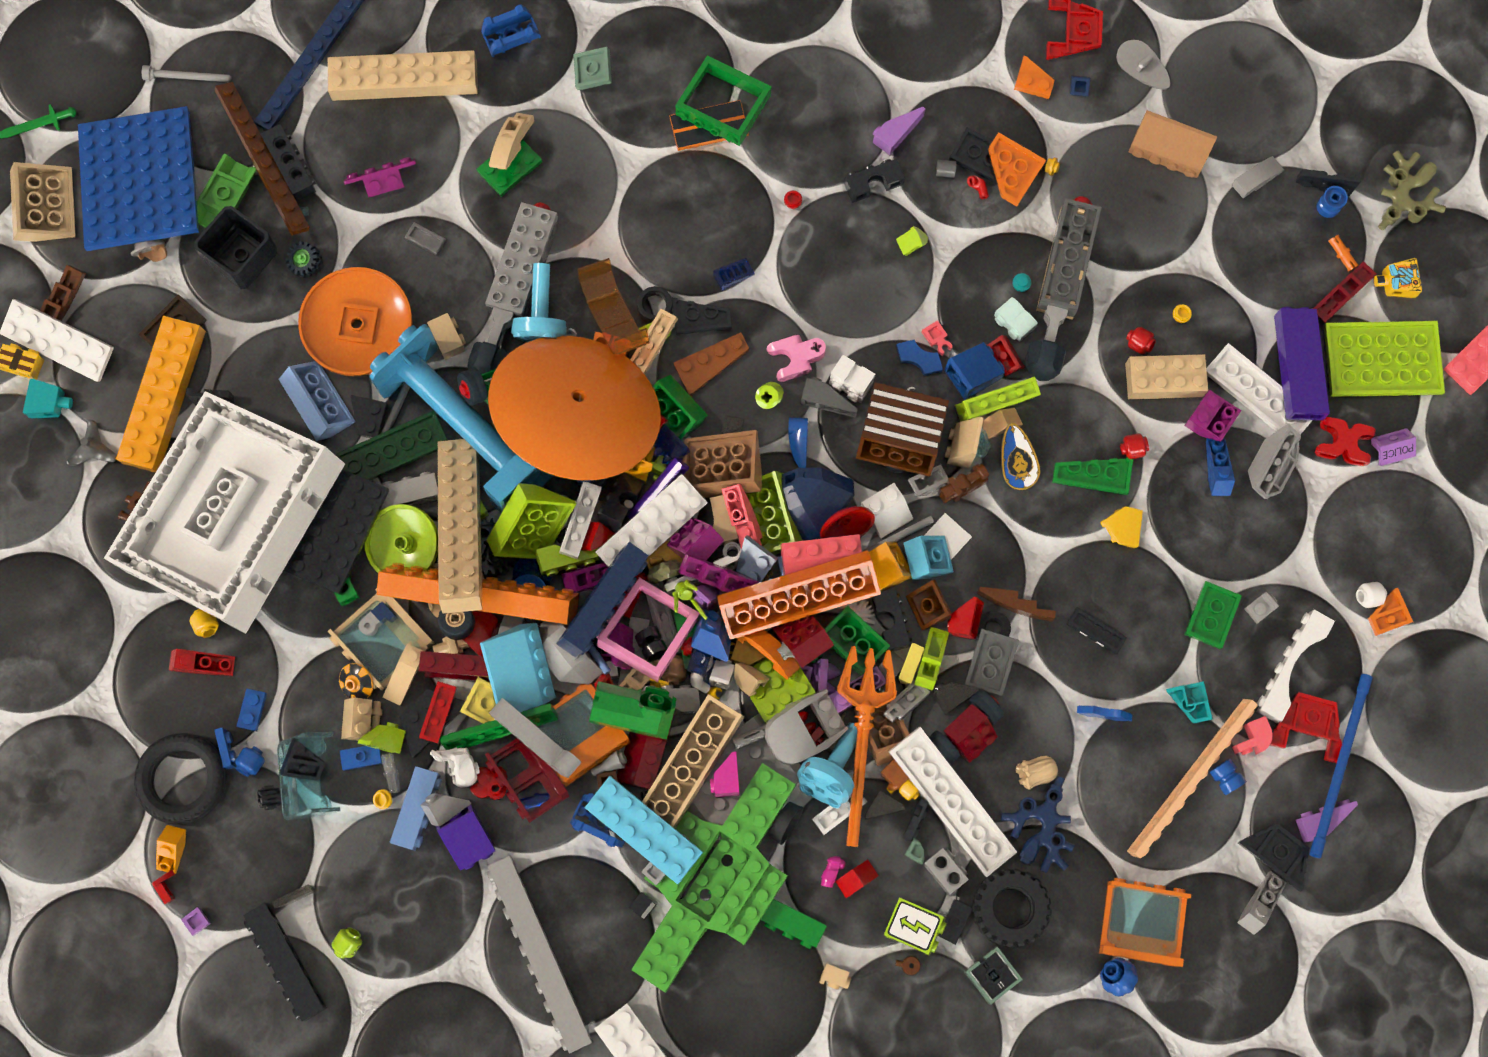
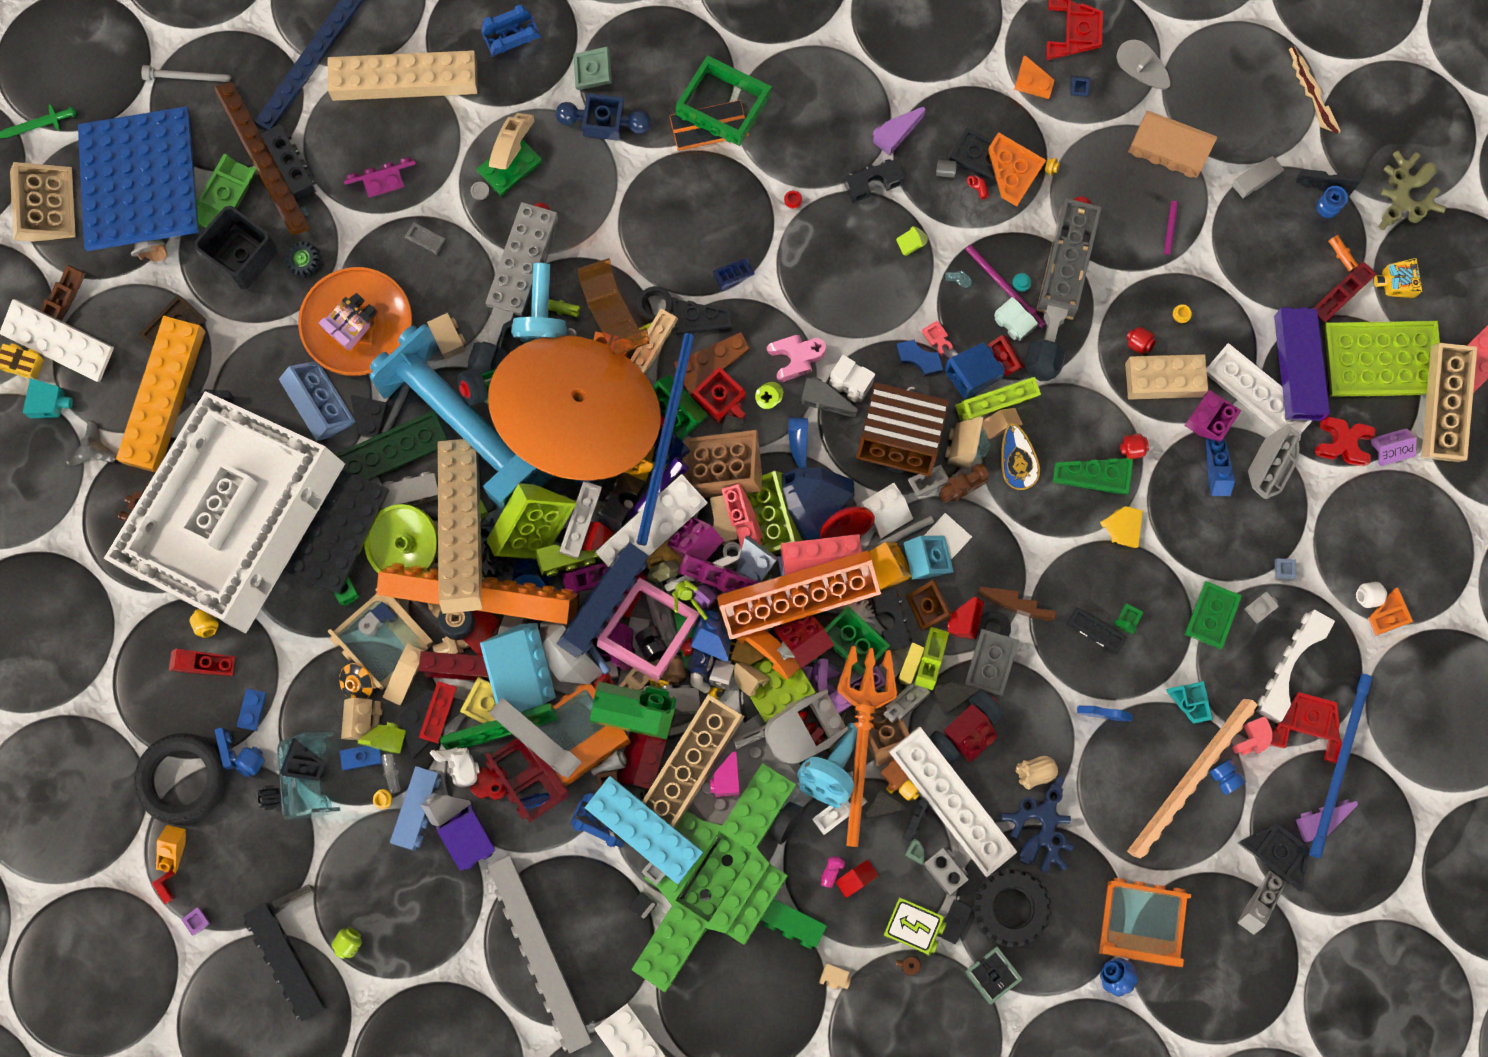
(348, 321): none -> hips
(479, 190): none -> light grey piece
(564, 308): none -> lime pin
(603, 117): none -> dark blue brick
(665, 440): none -> blue axle
(719, 406): none -> red hinge
(960, 277): none -> clear light blue arm
(1003, 284): none -> magenta bar
(1128, 619): none -> green tile
(1171, 227): none -> magenta bar
(1285, 569): none -> sand blue plate
(1312, 90): none -> tan sword
(1449, 402): none -> tan brick

